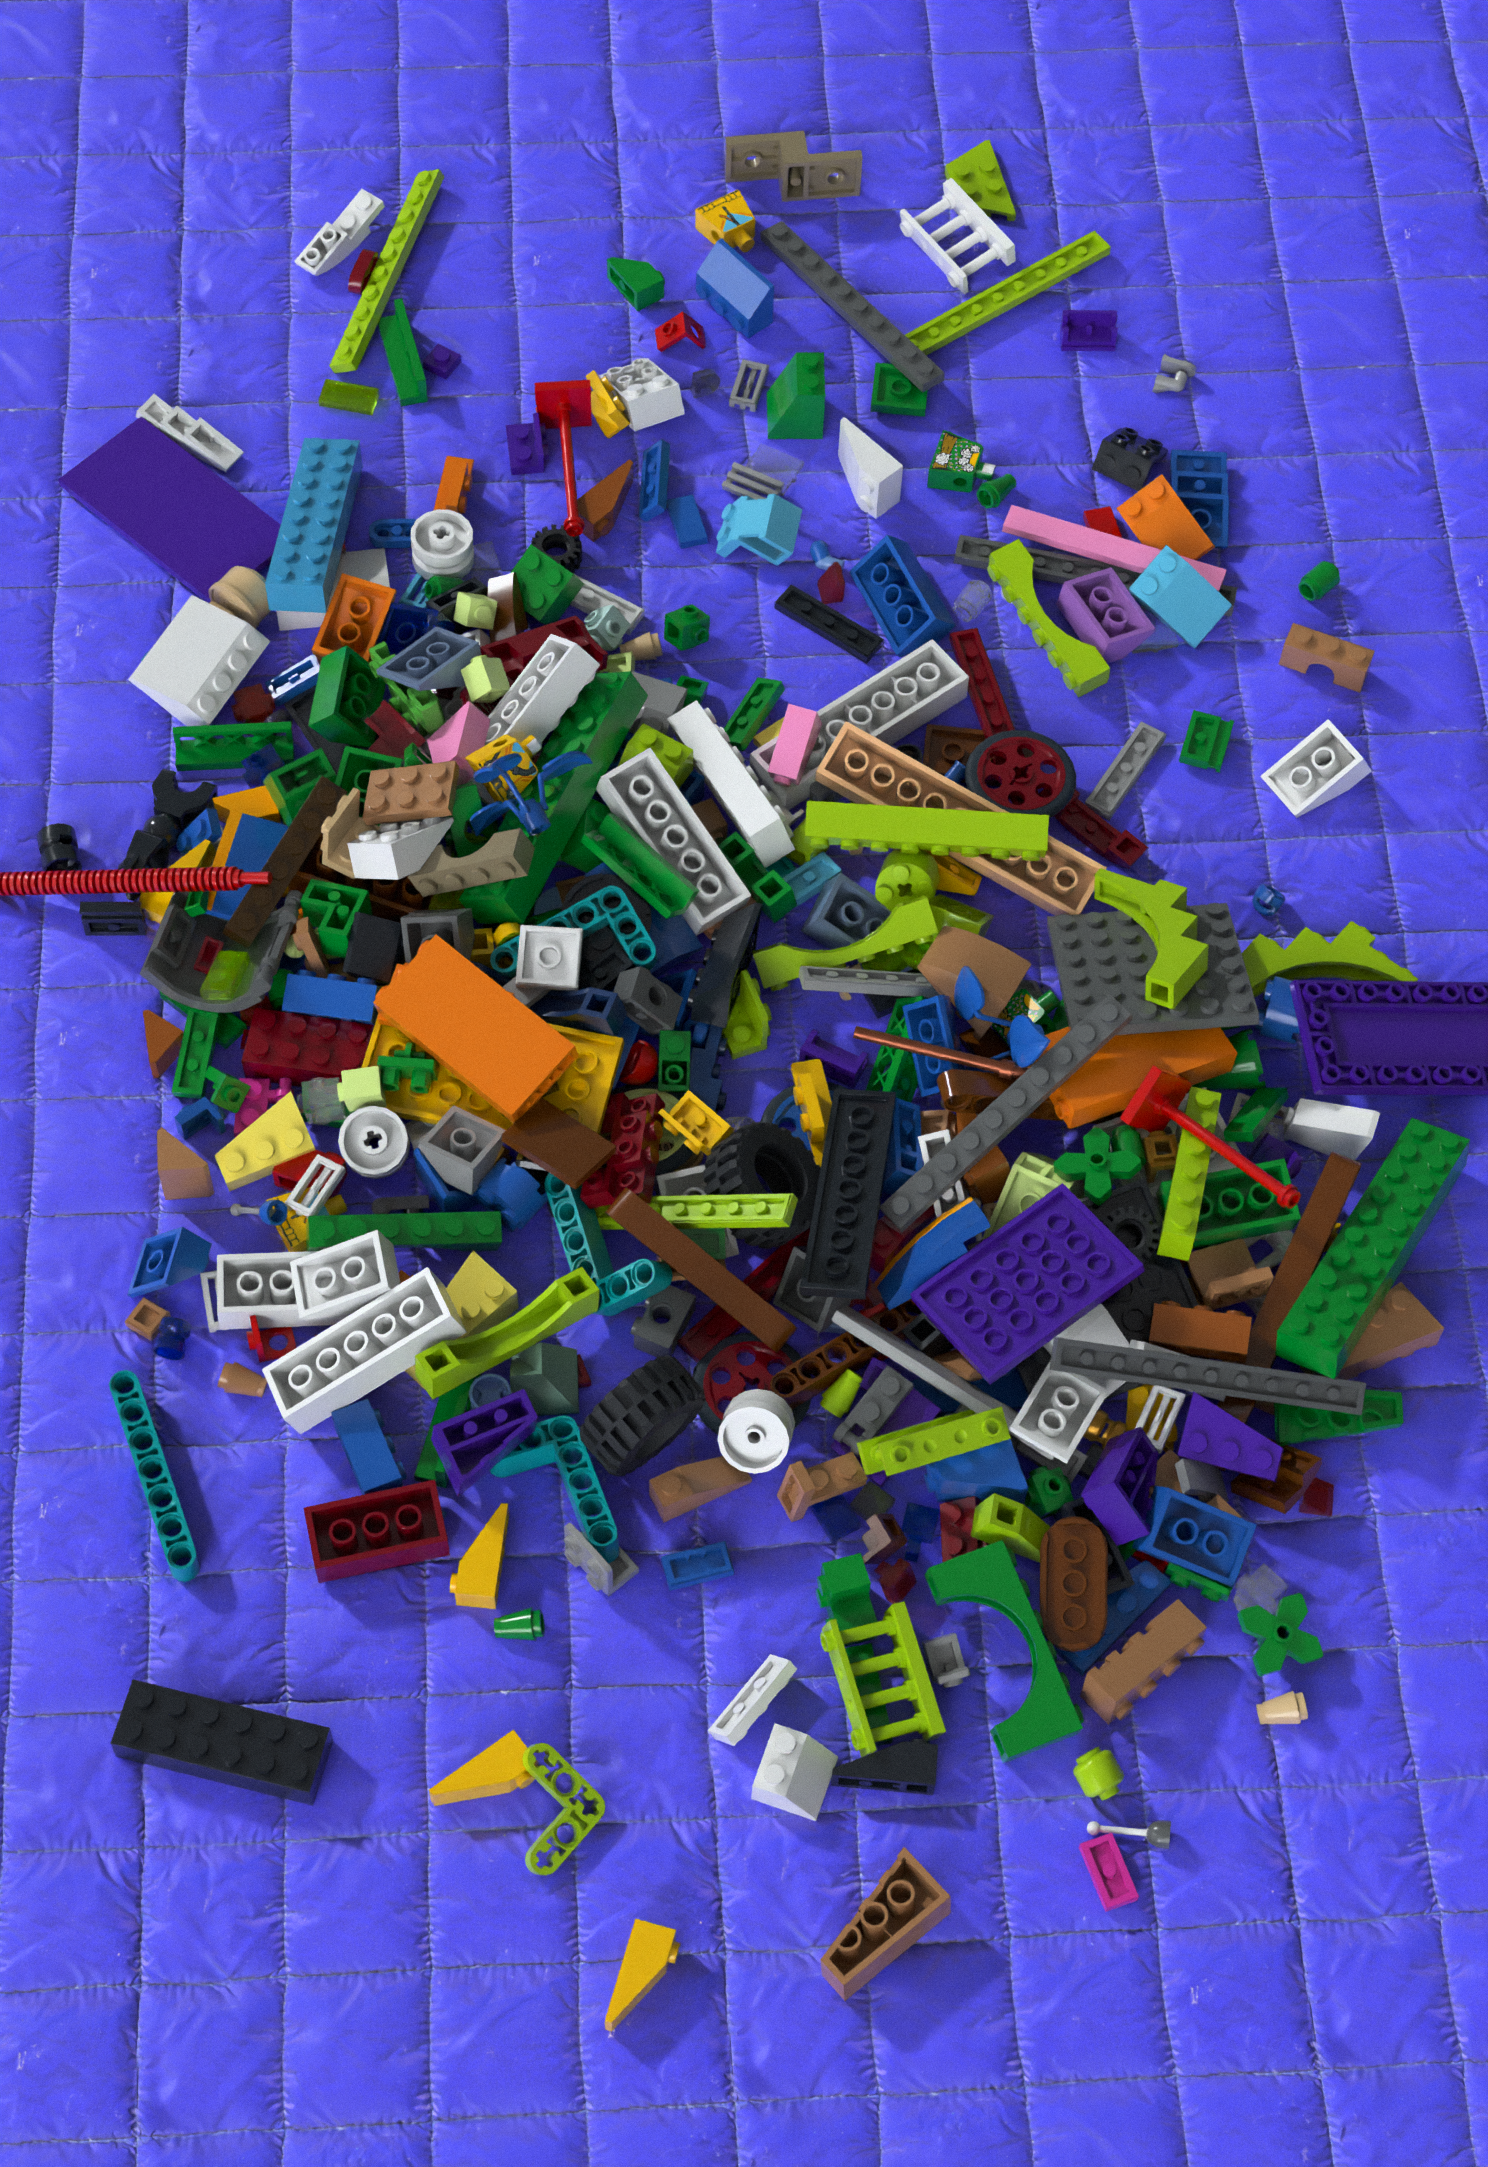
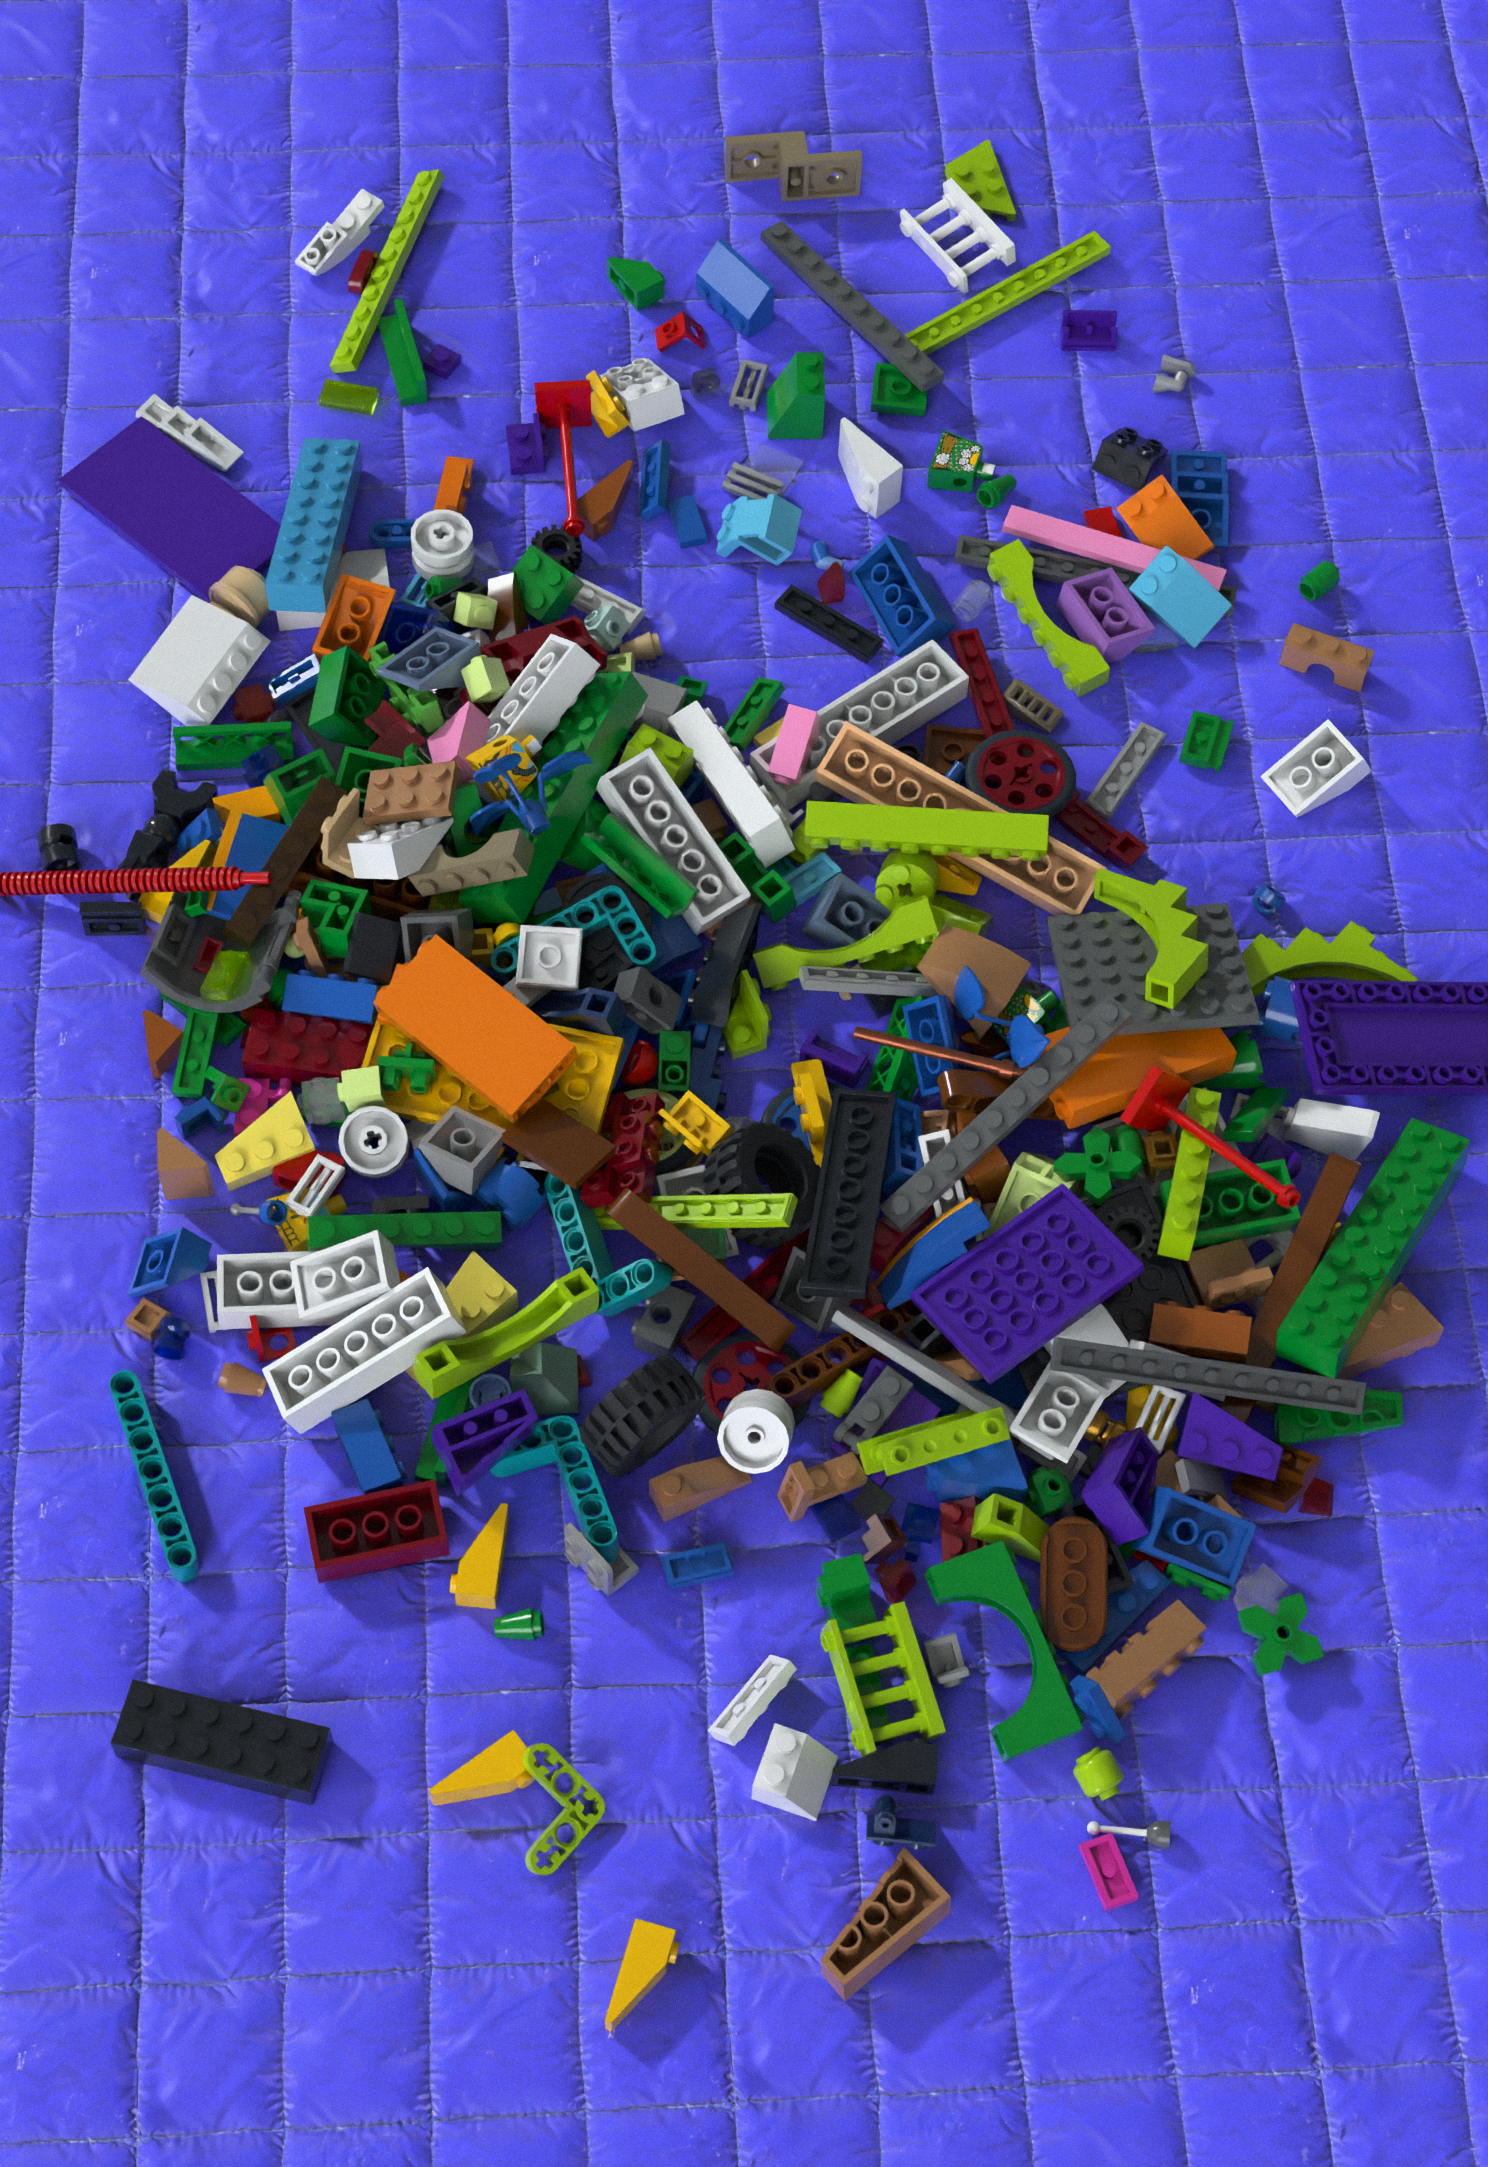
(686, 627): green brick -> none
(727, 219): yellow torso -> none
(886, 1828): none -> dark blue hinge
(1035, 700): none -> dark tan slope
(1098, 1709): none -> blue plate
(1284, 1709): tan cone -> none

